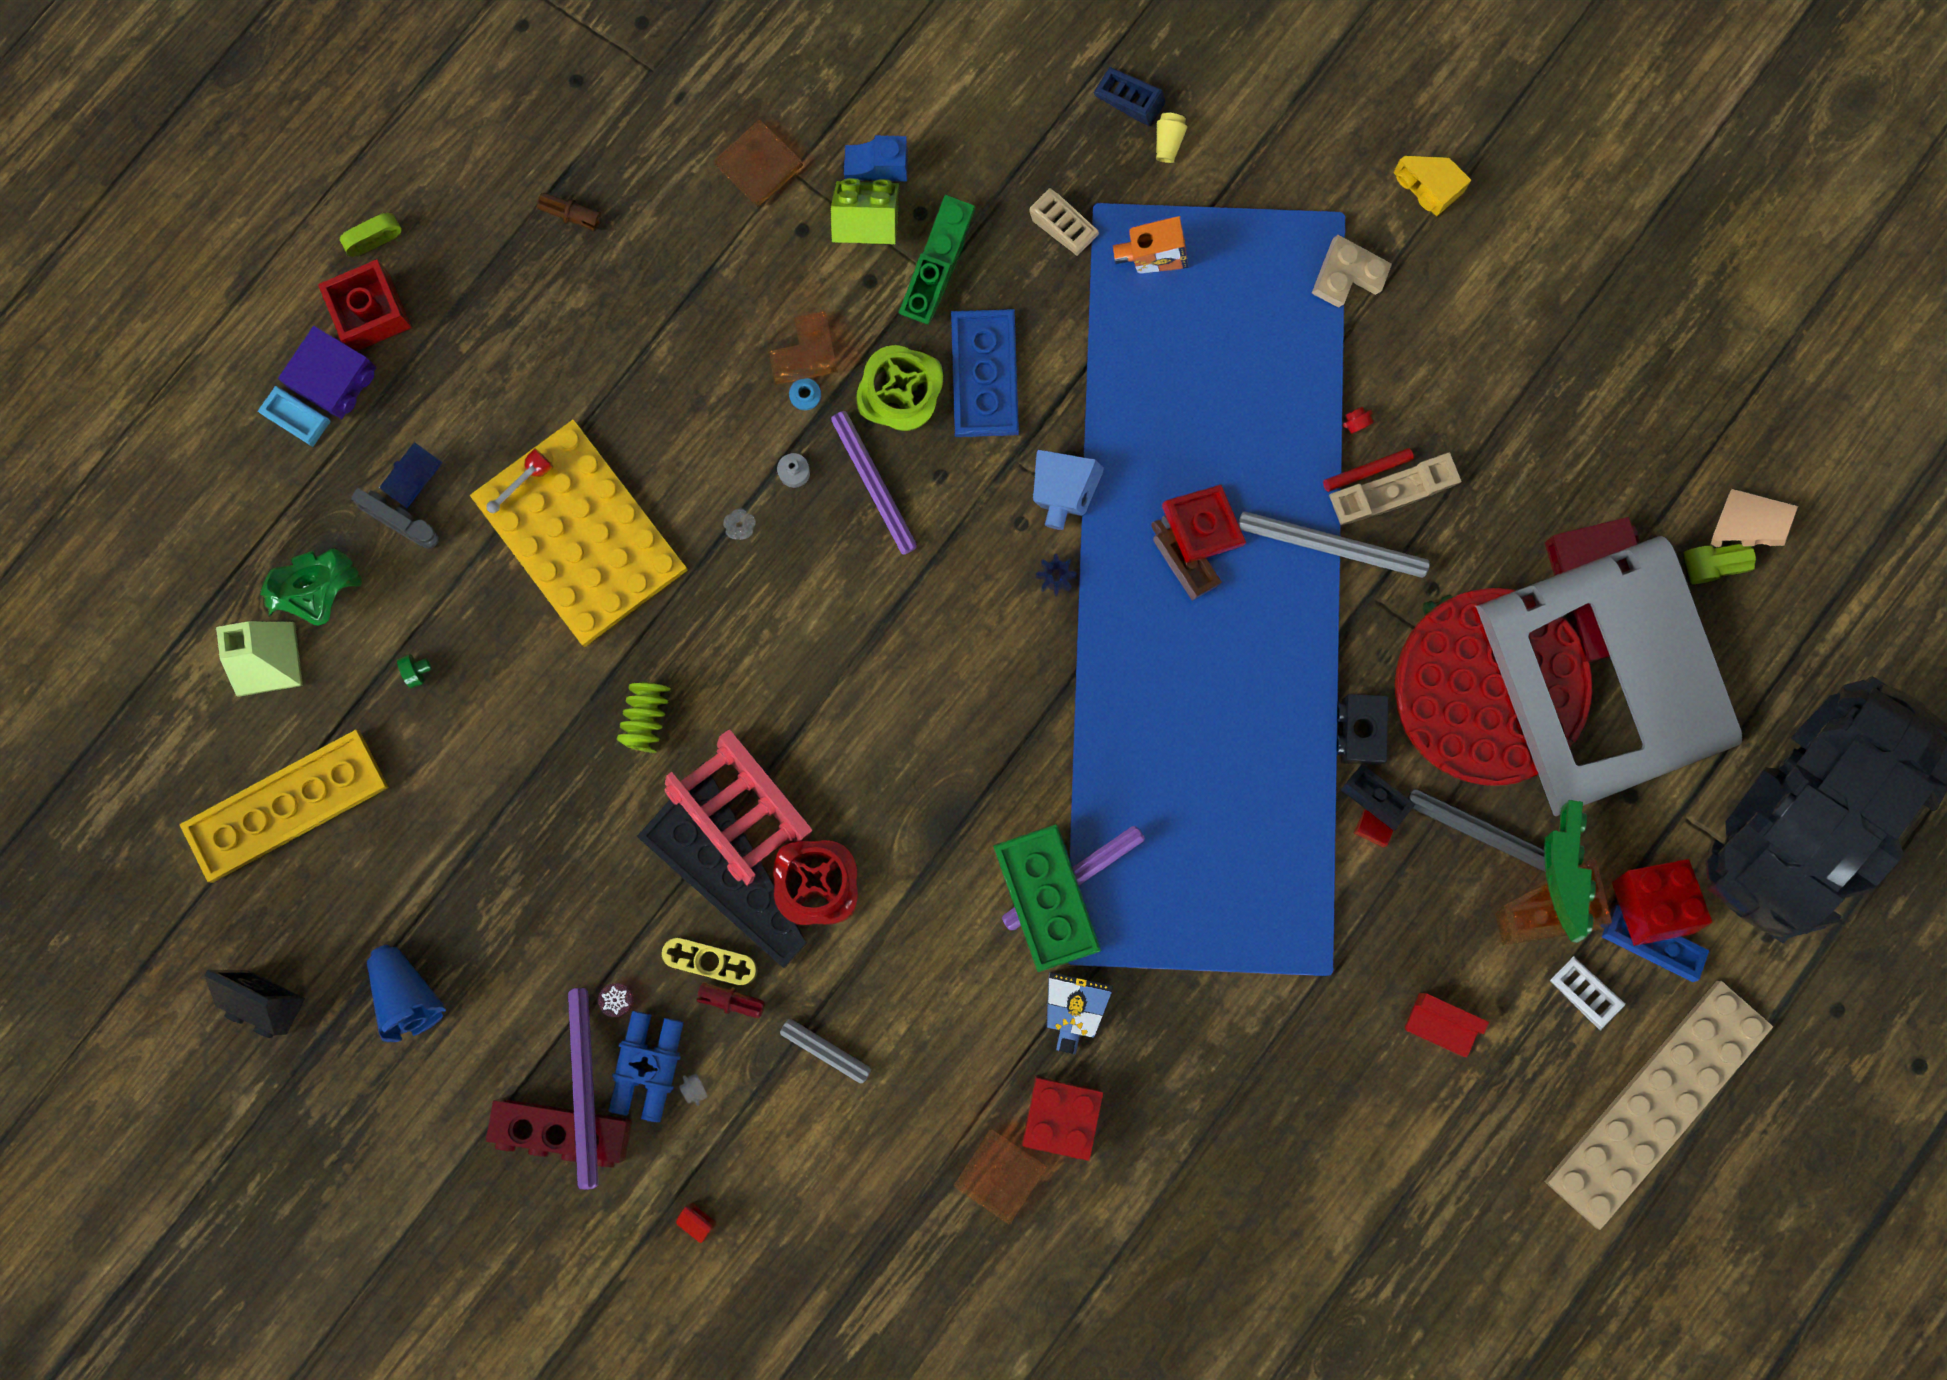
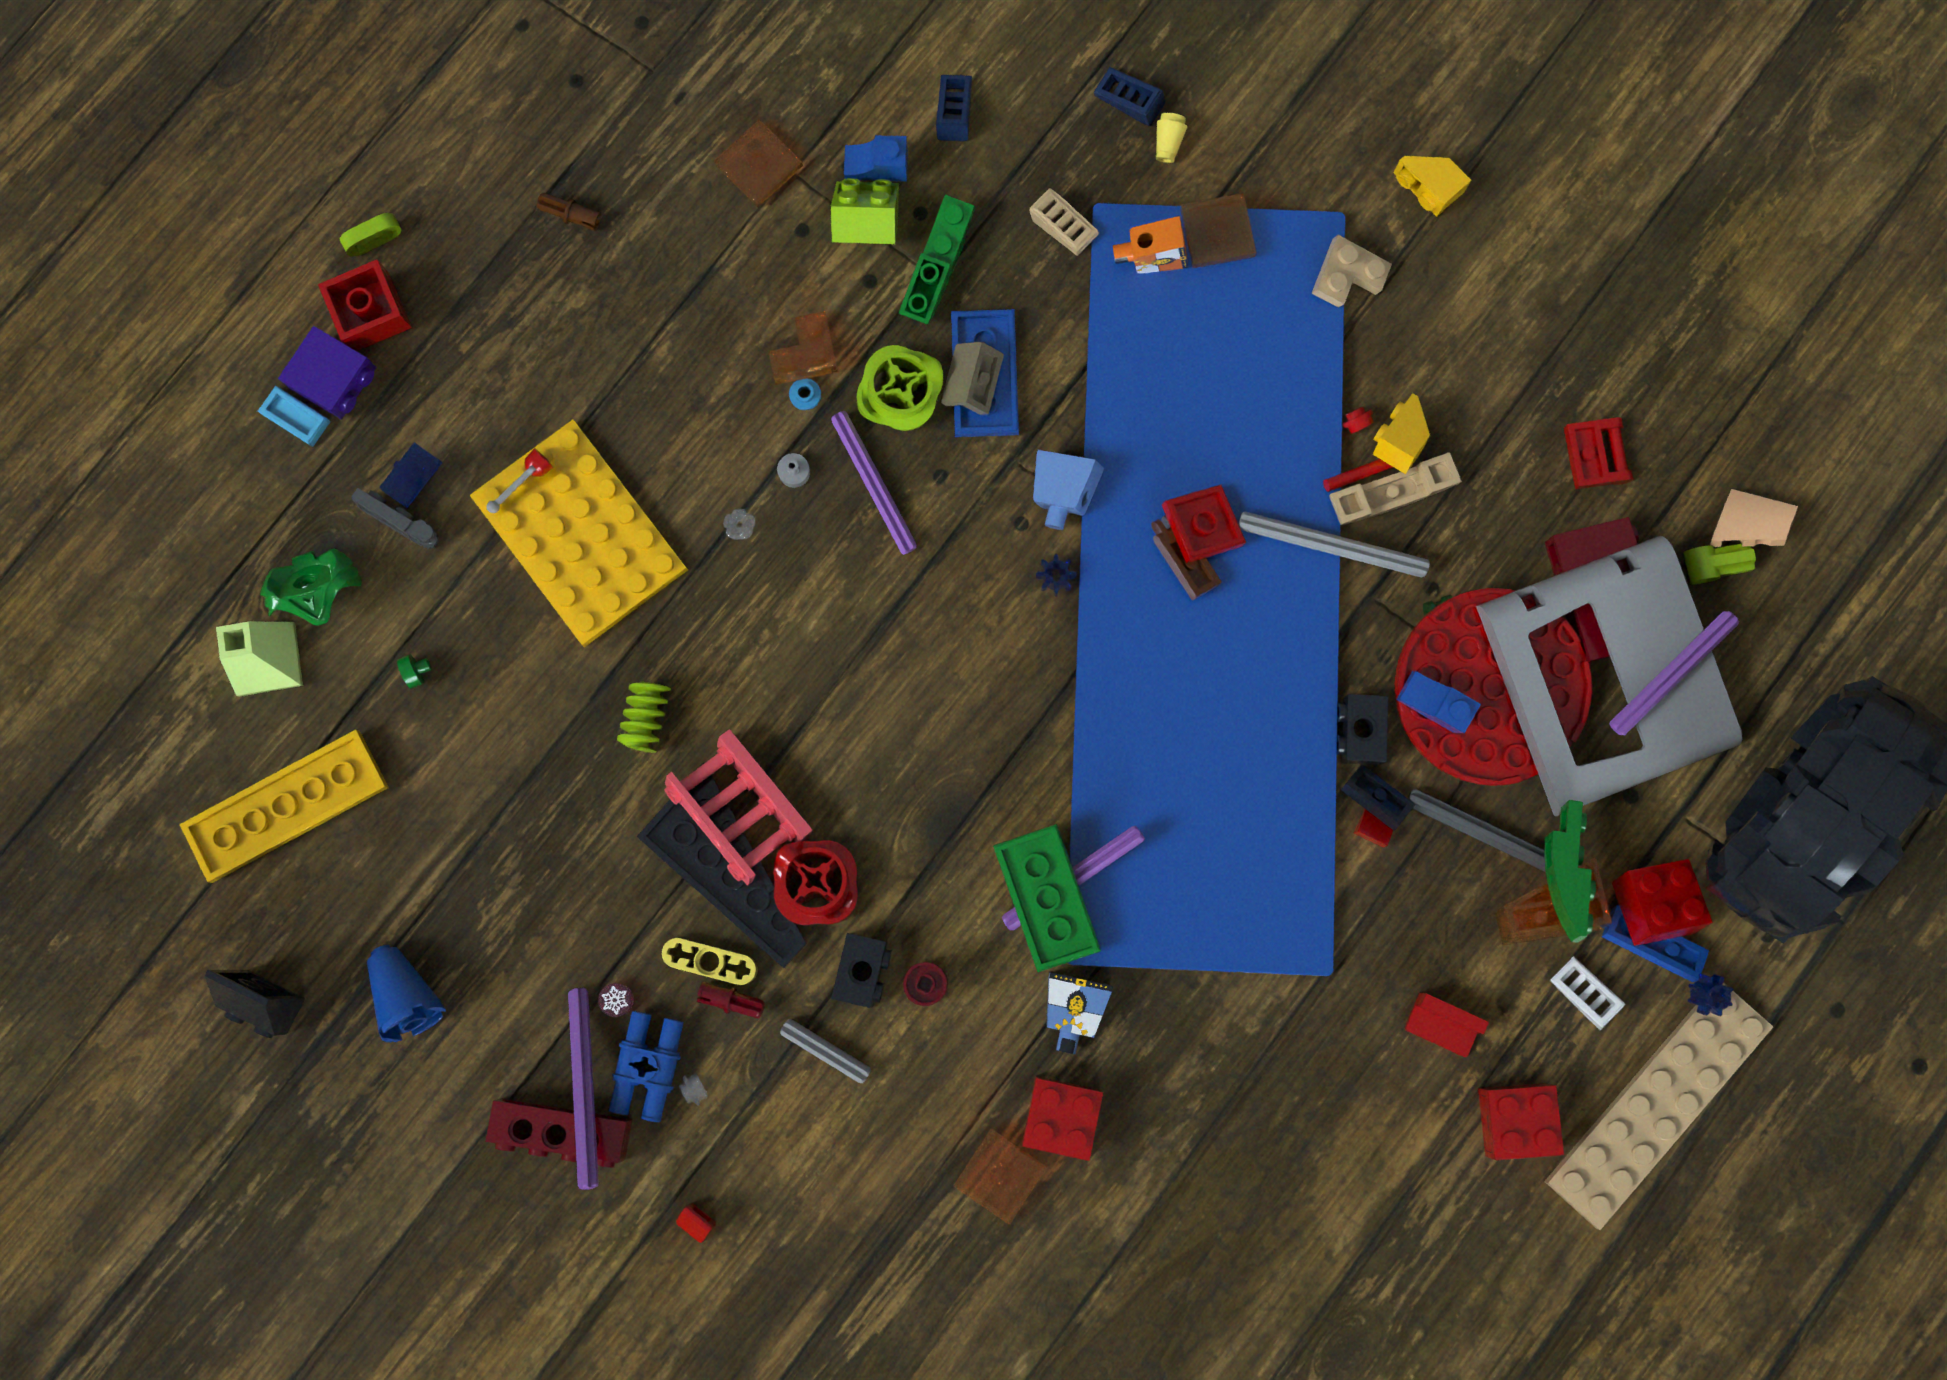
(847, 986): none -> black brick
(925, 984): none -> dark red wheel
(954, 126): none -> dark blue slope
(972, 377): none -> dark tan panel
(1218, 230): none -> clear orange plate
(1404, 437): none -> yellow slope
(1438, 702): none -> blue arch
(1521, 1121): none -> red brick
(1589, 456): none -> red plate
(1674, 673): none -> medium lavender axle
(1719, 998): none -> clear blue gear

